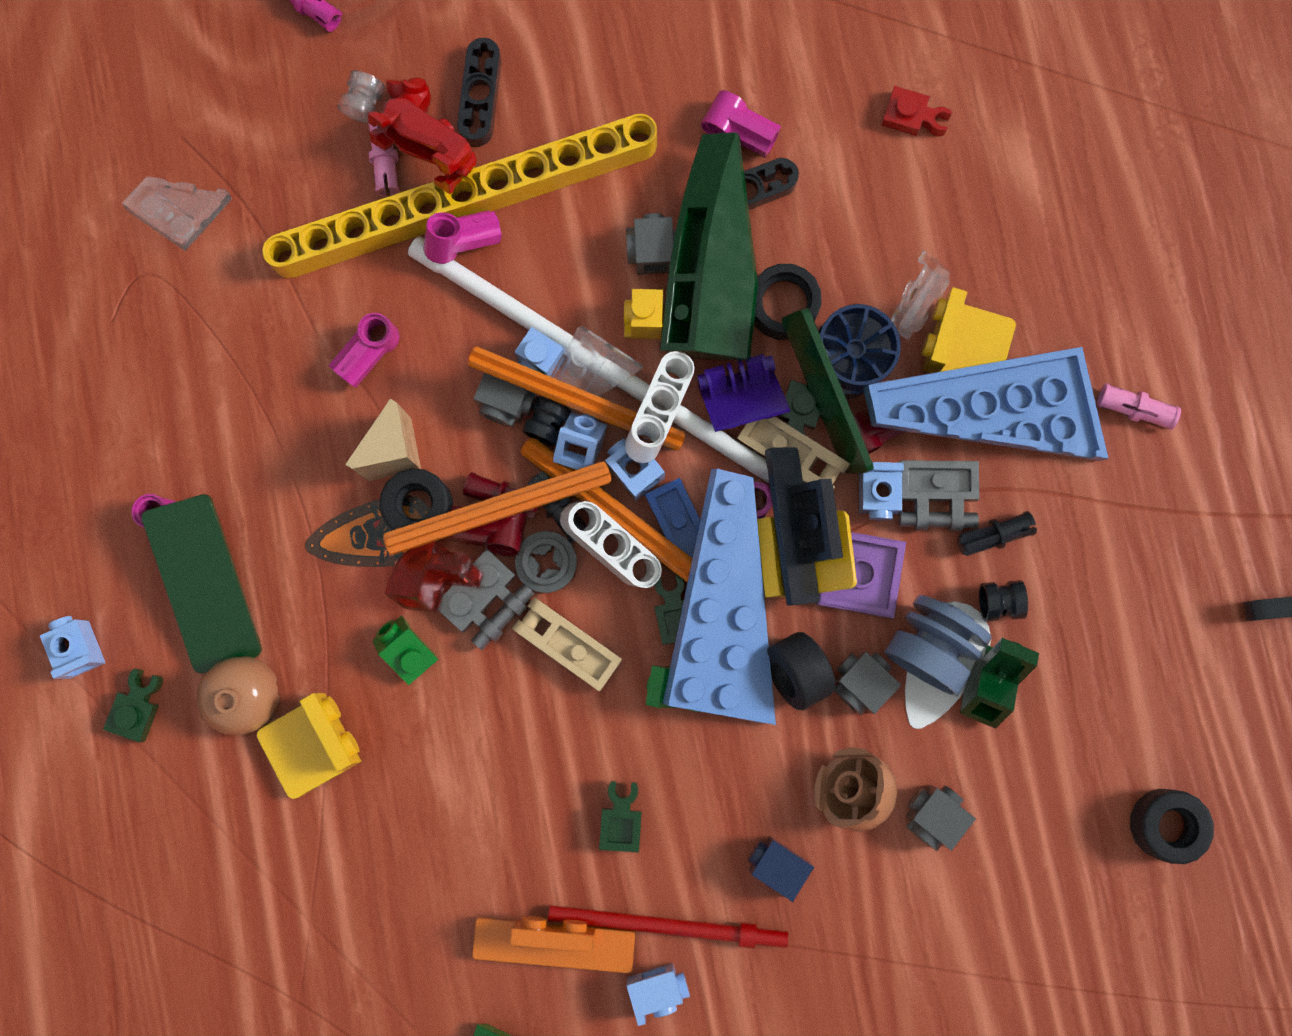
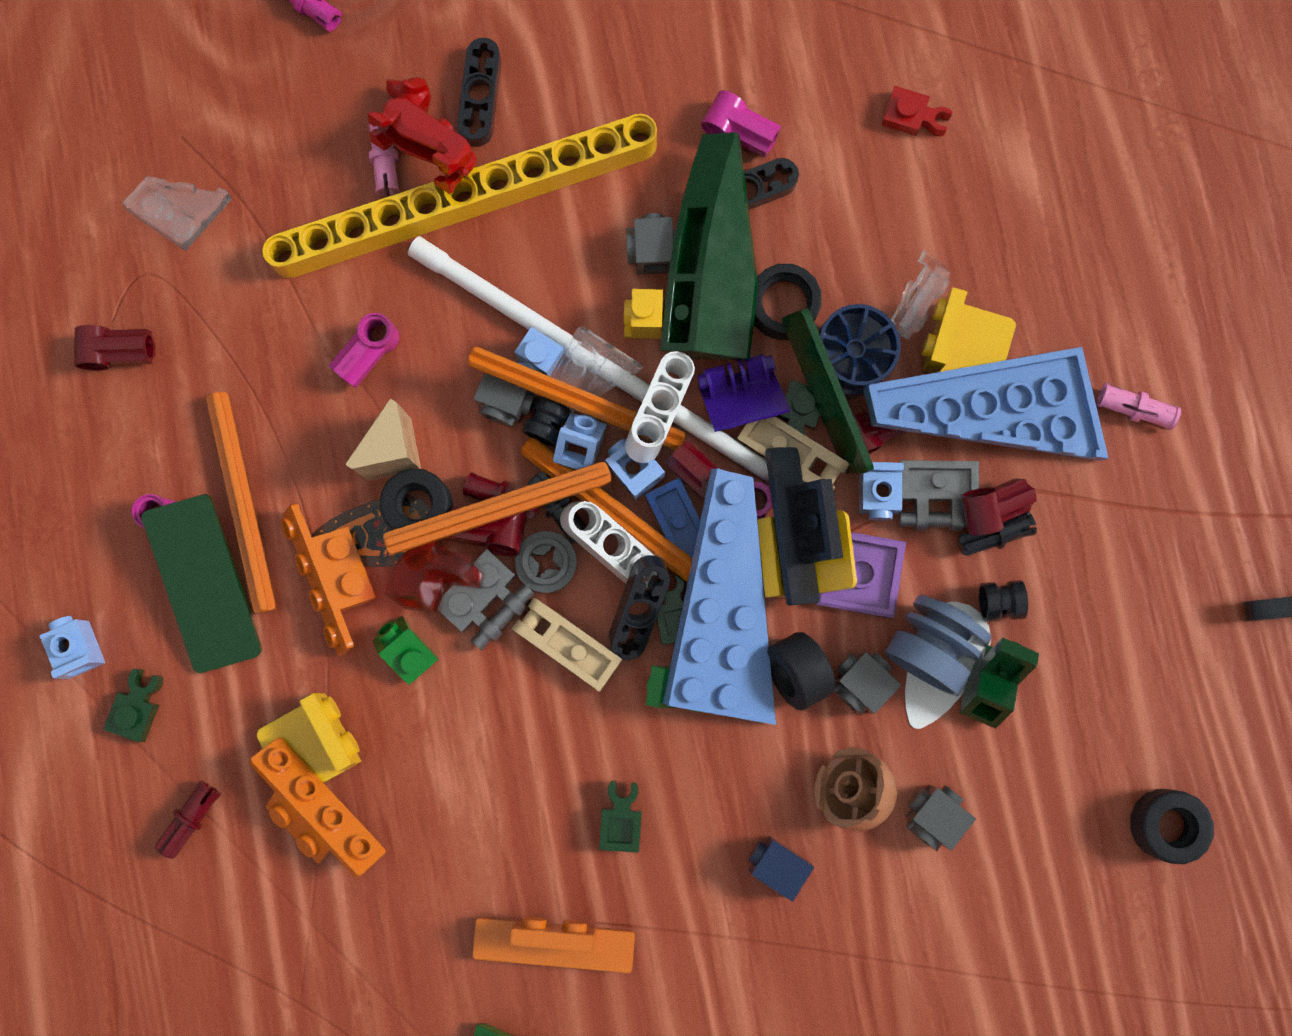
(100, 347): none -> dark red piece
(187, 820): none -> dark red axle
(238, 696): nougat cylinder -> none
(240, 502): none -> orange axle
(313, 812): none -> orange bracket
(333, 573): none -> orange bracket
(361, 96): clear wheel -> none
(451, 234): dark pink piece -> none
(635, 592): none -> black beam
(656, 992): light blue brick -> none
(691, 467): none -> dark red piece
(746, 935): red bar -> none
(990, 507): none -> dark red piece

